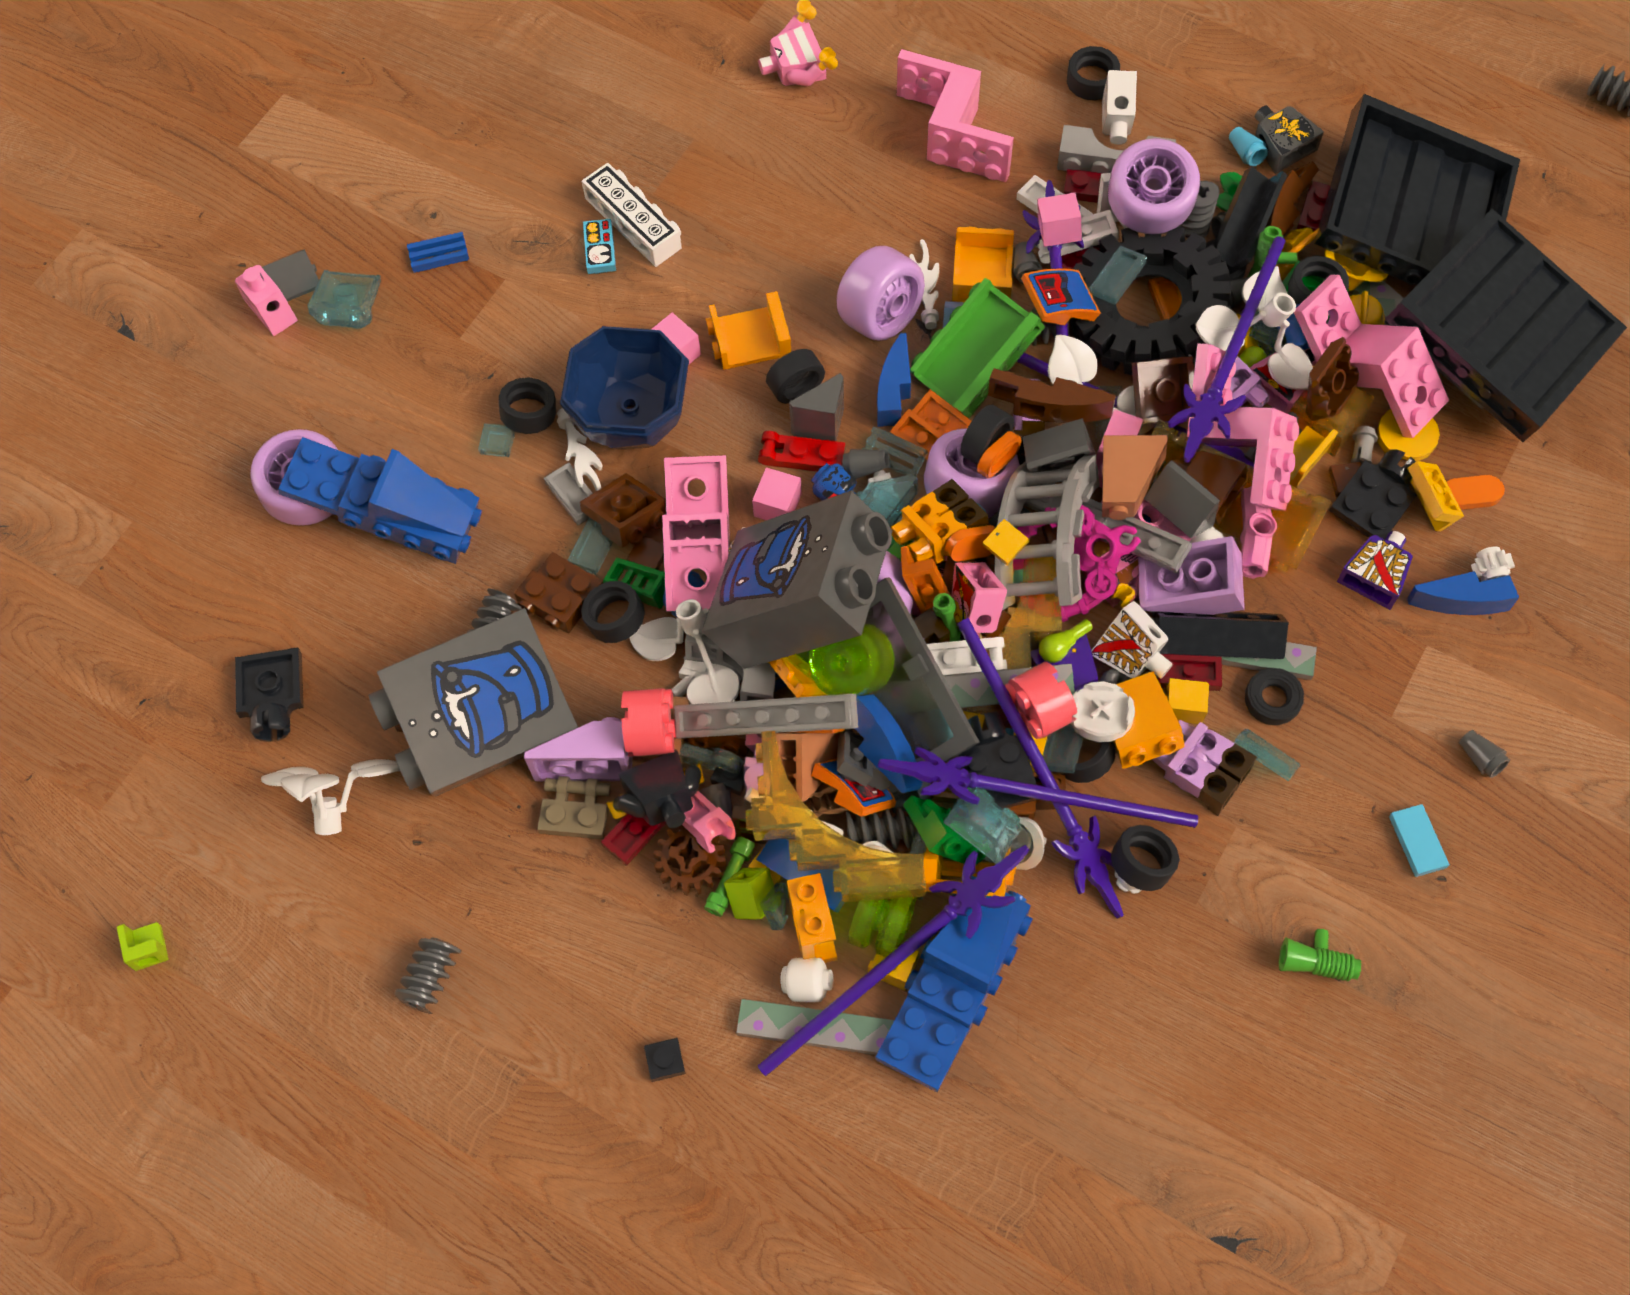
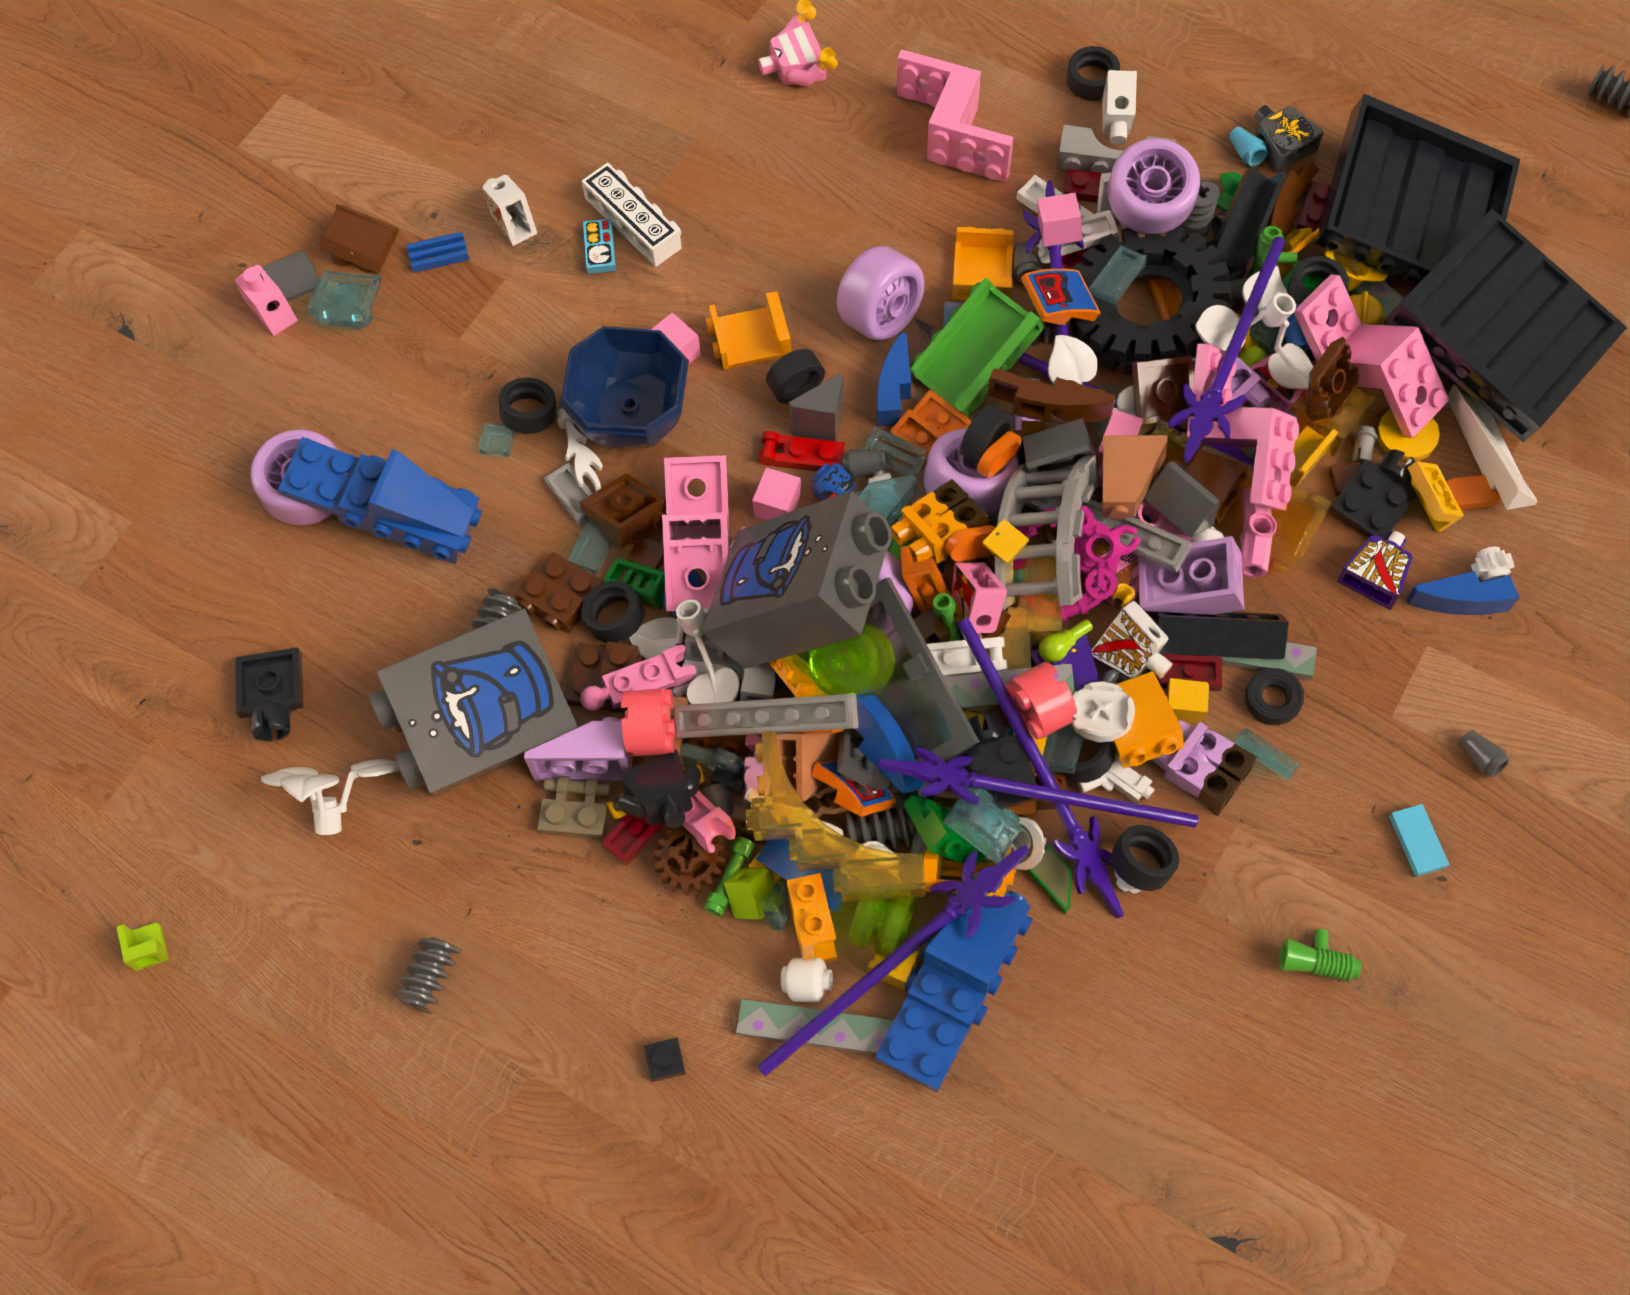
(358, 239): none -> reddish brown slope
(504, 197): none -> white torso
(595, 661): none -> reddish brown plate
(651, 673): none -> bright pink plate
(929, 315): white piece -> none
(1054, 878): none -> olive tile
(1123, 780): none -> white piece
(1490, 450): none -> white wedge

